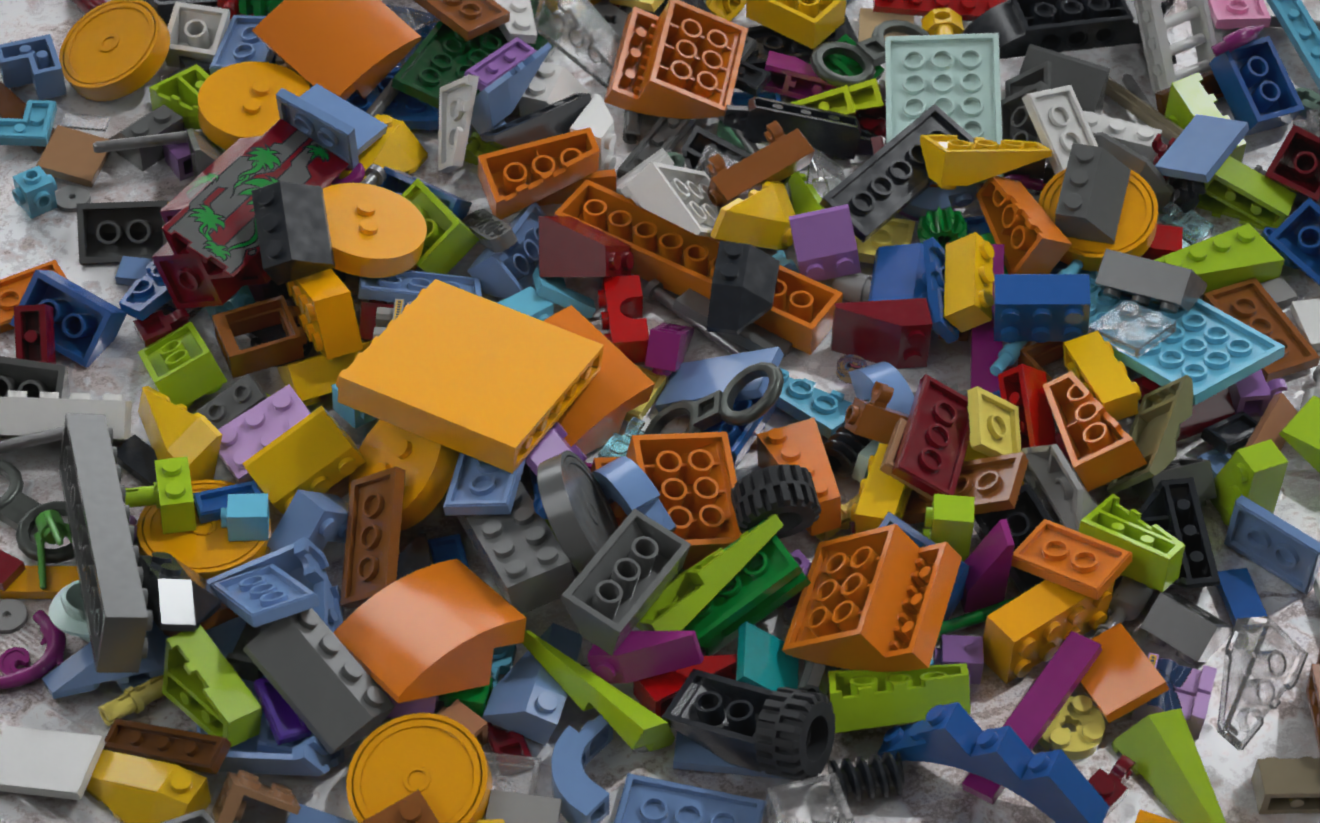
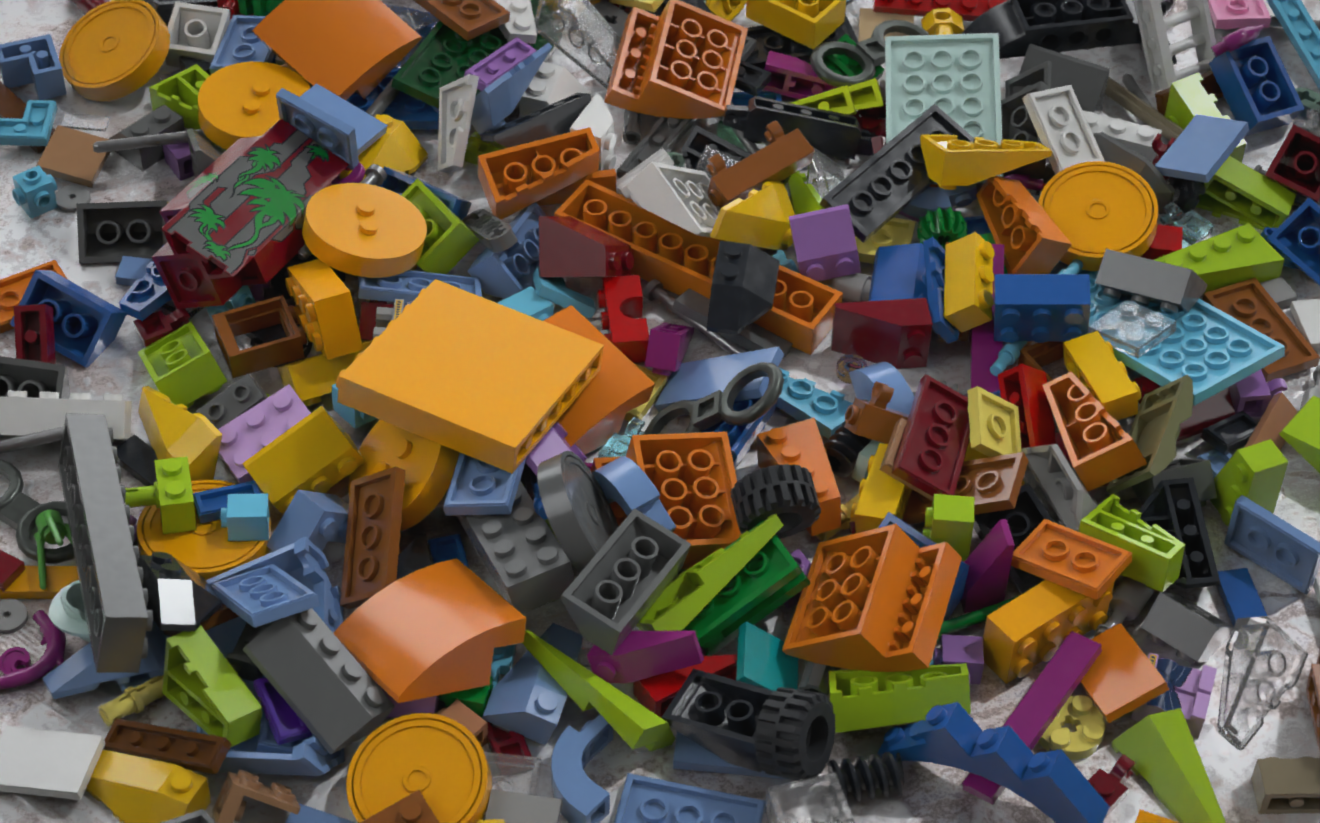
(292, 230): black slope -> none
(1092, 194): dark grey slope -> none

